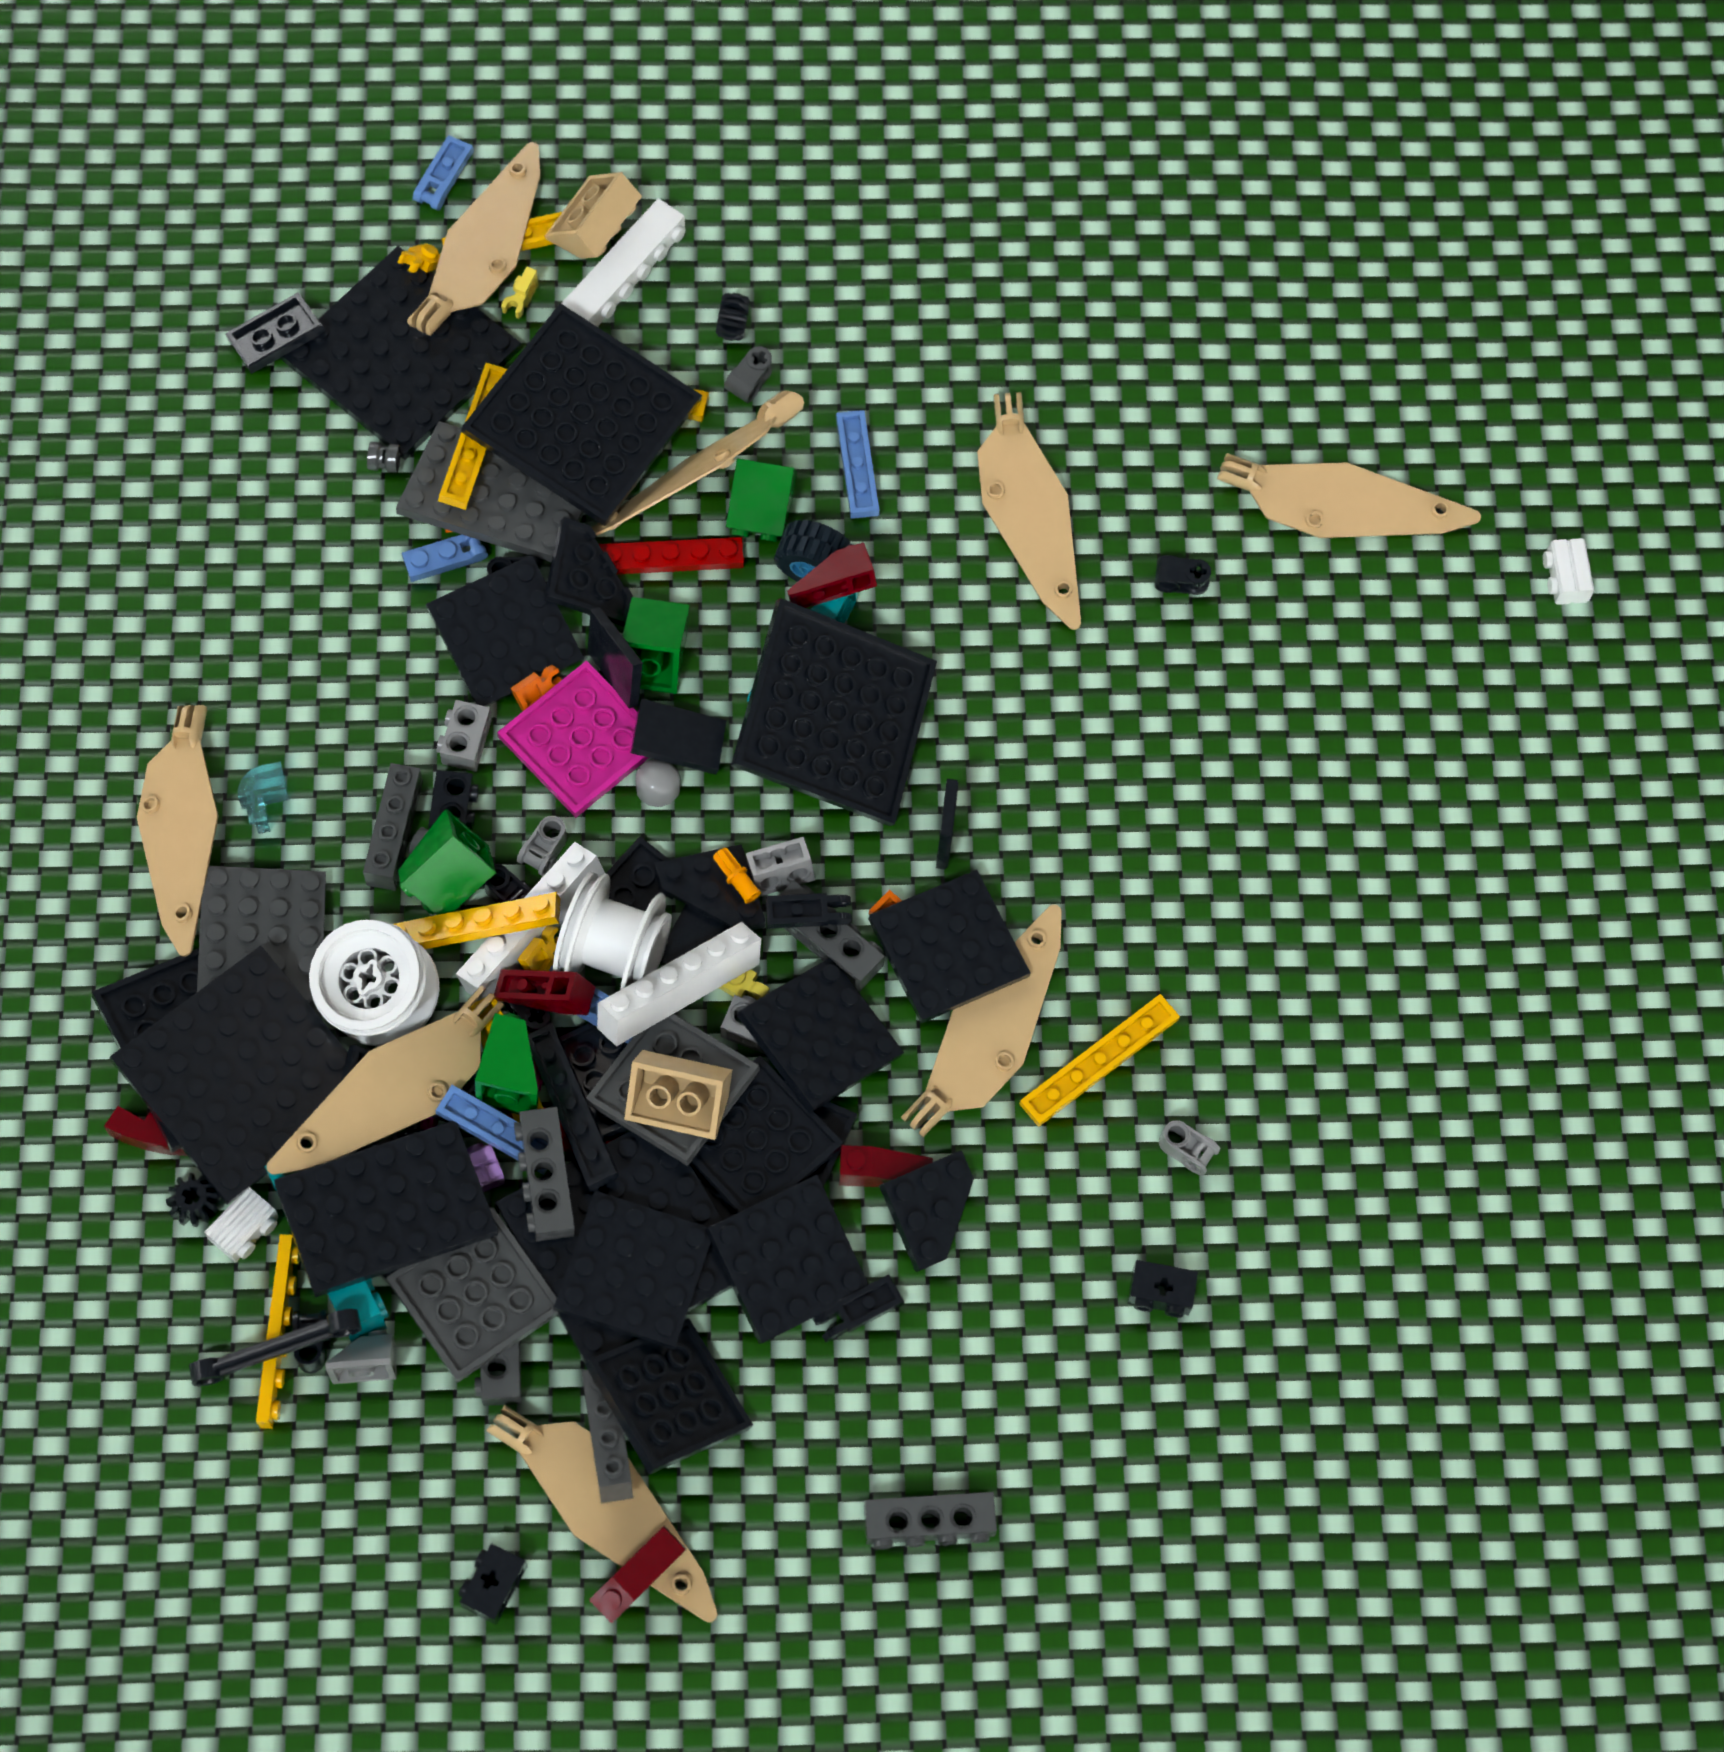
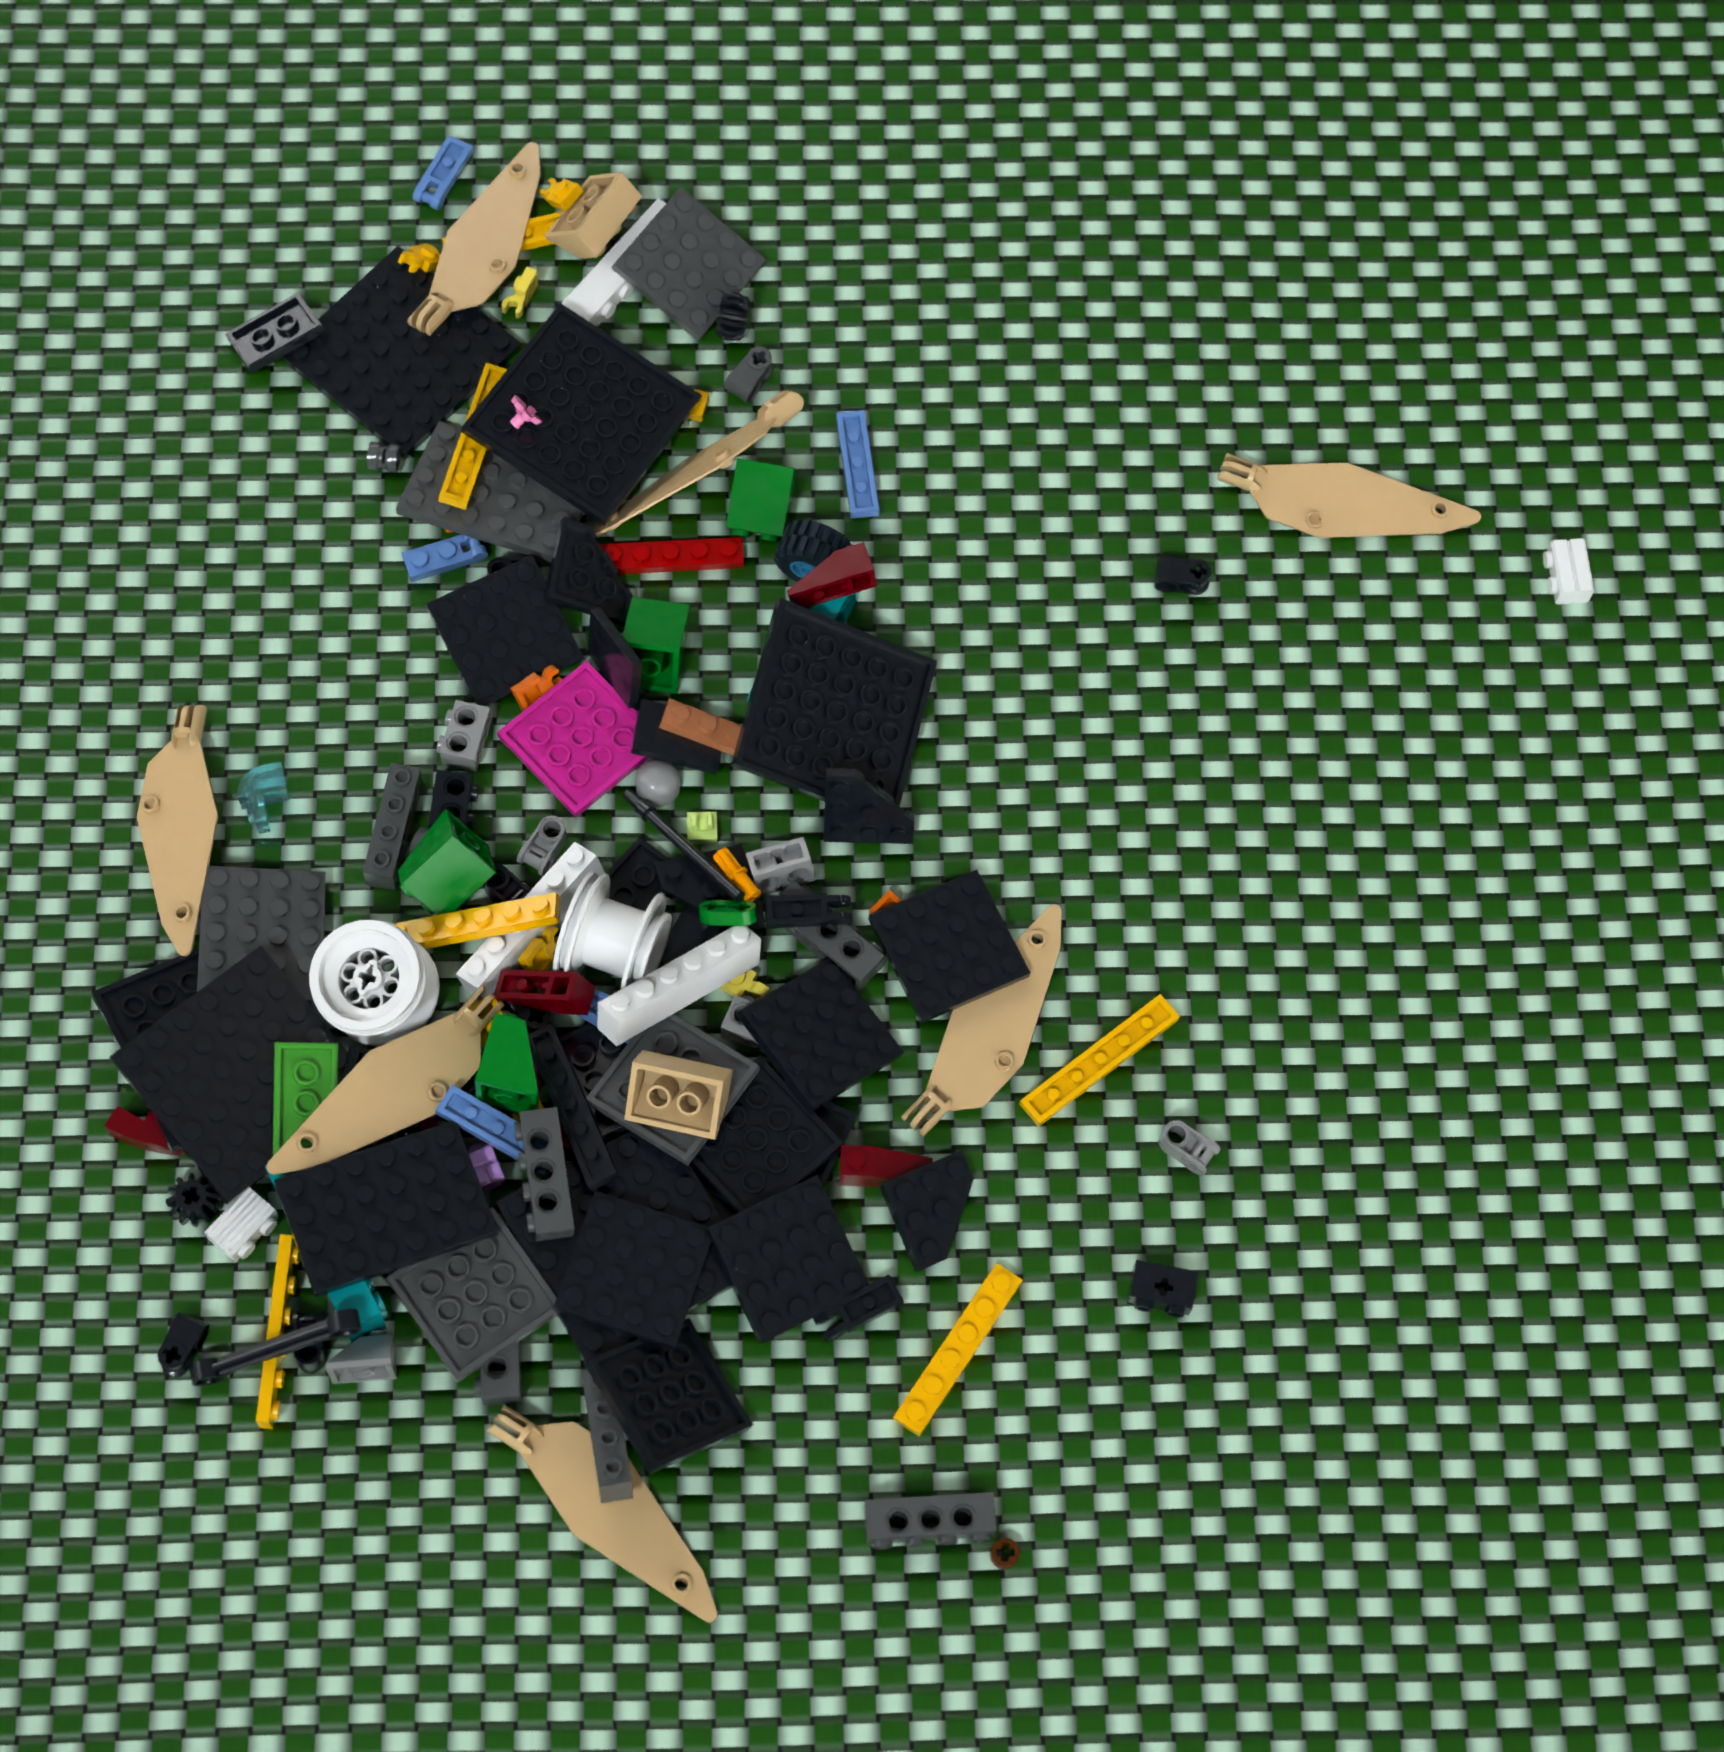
(185, 1339): none -> black piece
(302, 1081): none -> bright green tile
(492, 1602): black brick -> none
(523, 413): none -> bright pink plant
(562, 193): none -> yellow plate
(637, 1574): dark red slope -> none
(647, 812): none -> black bar
(688, 263): none -> dark grey plate
(700, 726): none -> nougat plate
(702, 827): none -> yellowish green tile
(727, 913): none -> green beam
(862, 812): none -> black plate
(947, 824): black tile -> none
(957, 1349): none -> yellow plate
(1012, 1560): none -> reddish brown bush
(1030, 510): tan wing -> none

